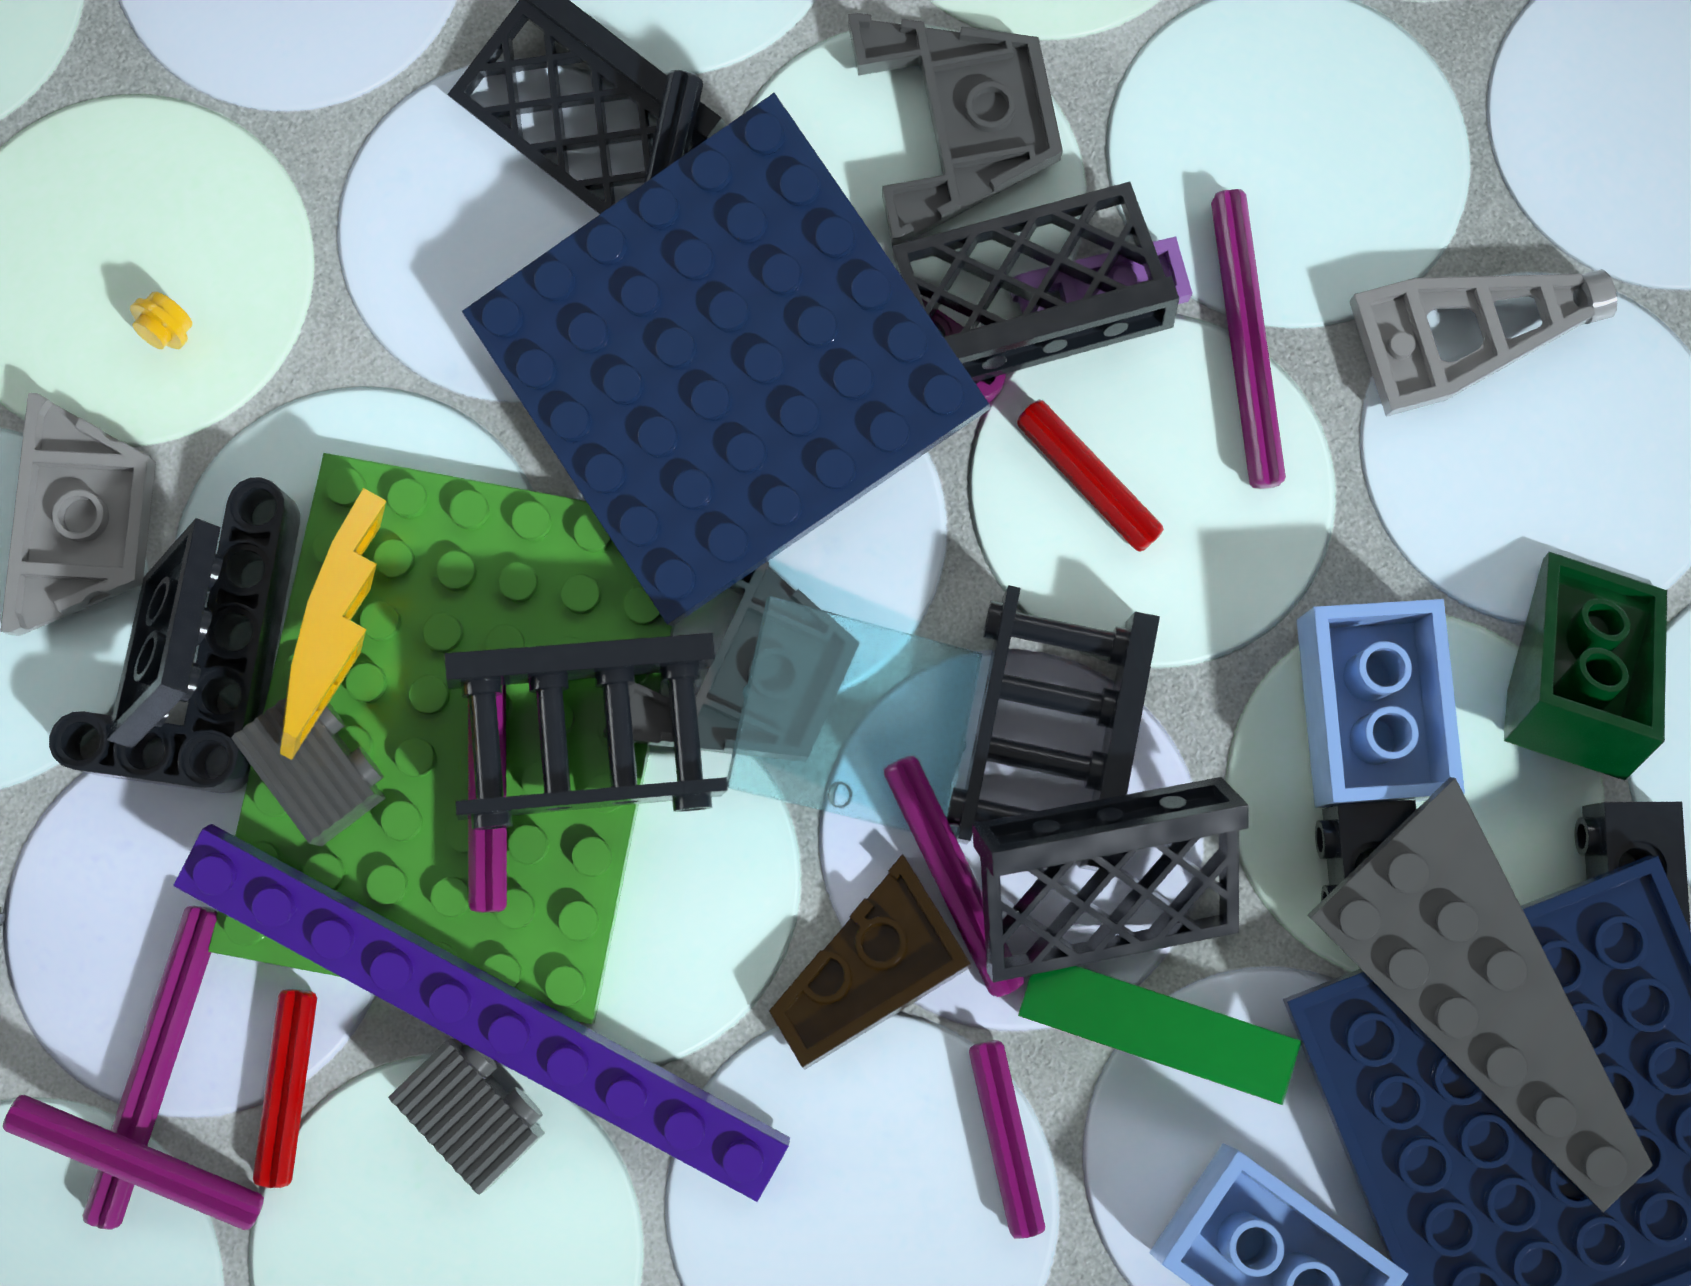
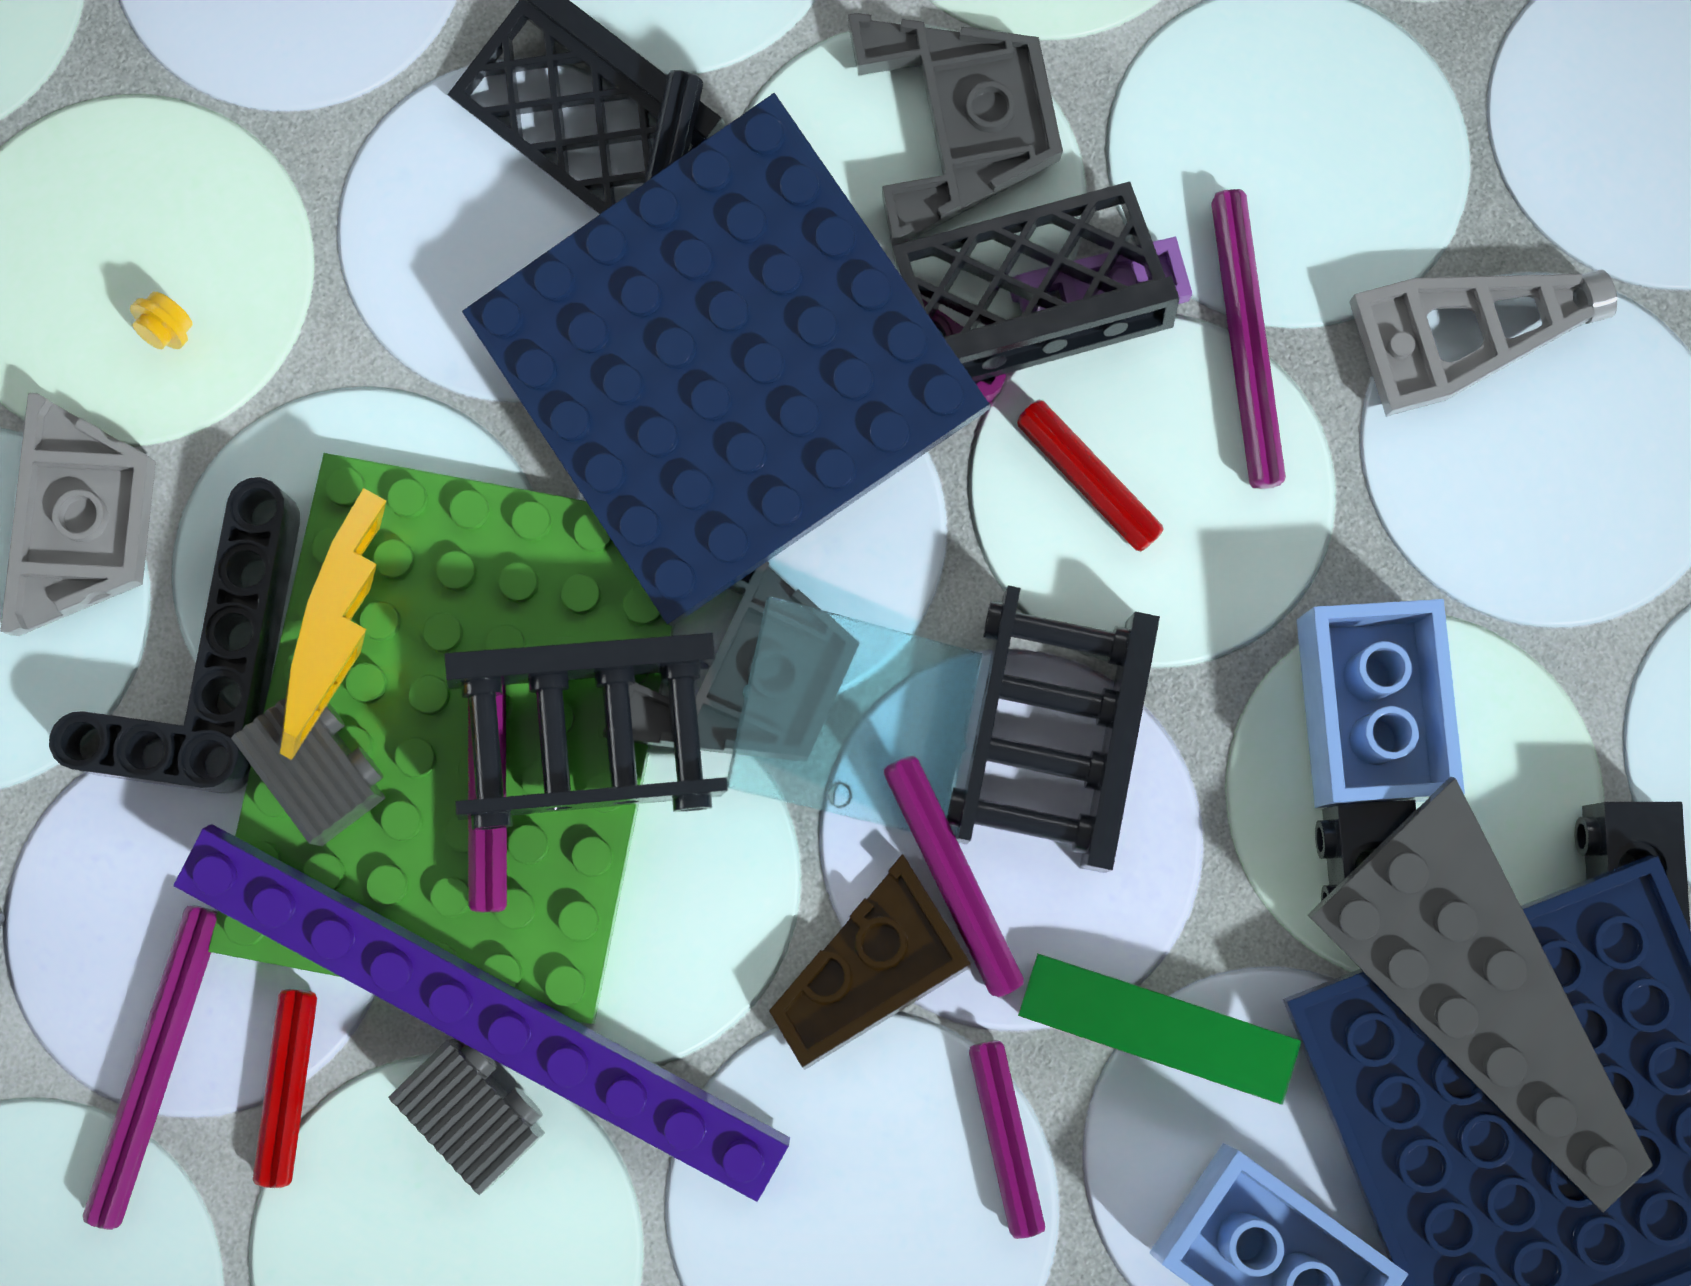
(133, 1162): magenta axle -> none
(165, 634): black plate -> none
(1117, 829): black fence -> none
(1590, 669): dark green slope -> none

